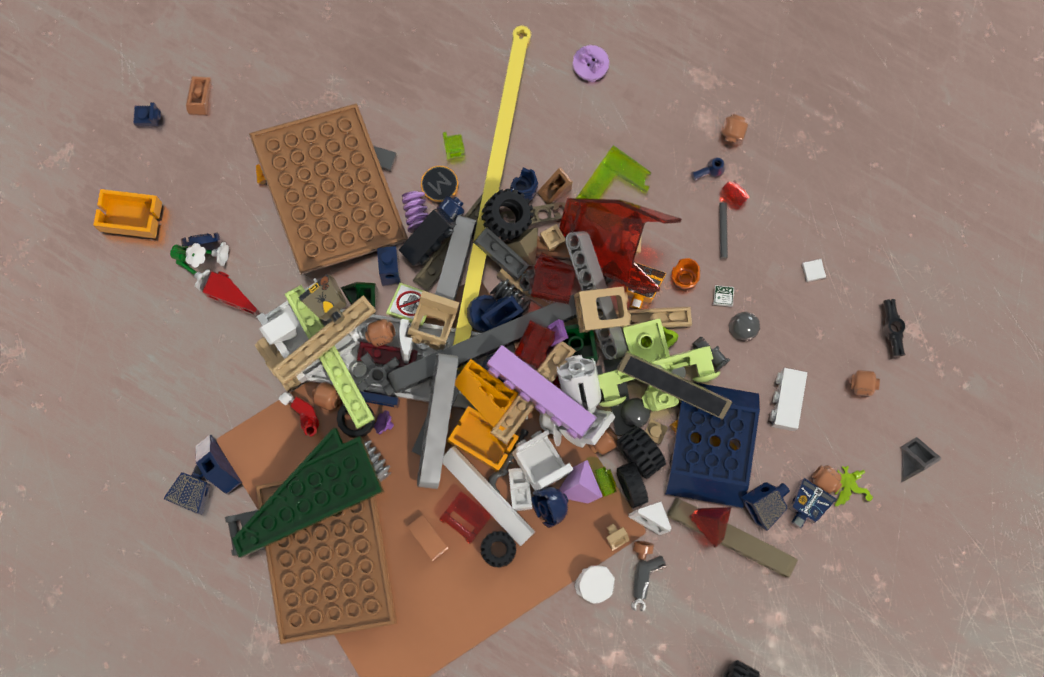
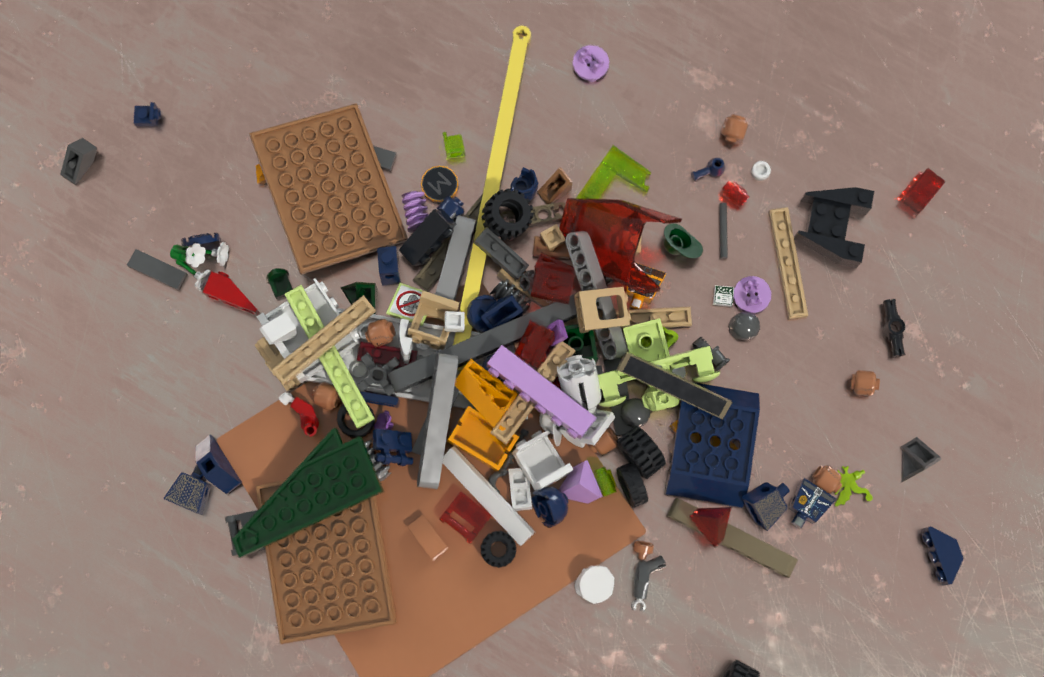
(78, 160): none -> dark grey slope
(127, 213): light orange piece -> none
(156, 269): none -> dark grey tile
(198, 95): nougat slope -> none
(279, 282): none -> dark green tile
(325, 299): dark tan torso -> none
(394, 442): none -> dark blue plate
(454, 321): none -> white tile
(525, 245): dark tan slope -> none
(616, 537): tan tile -> none
(653, 518): white slope -> none
(656, 431): tan plate -> none
(680, 242): none -> dark green piece
(686, 273): orange hair -> none
(754, 303): none -> lavender plate
(760, 170): none -> white tile
(788, 263): none -> tan tile
(788, 399): white brick -> none
(813, 270): white tile -> none
(829, 223): none -> black wedge
(922, 191): none -> clear red brick
(943, 553): none -> dark blue slope

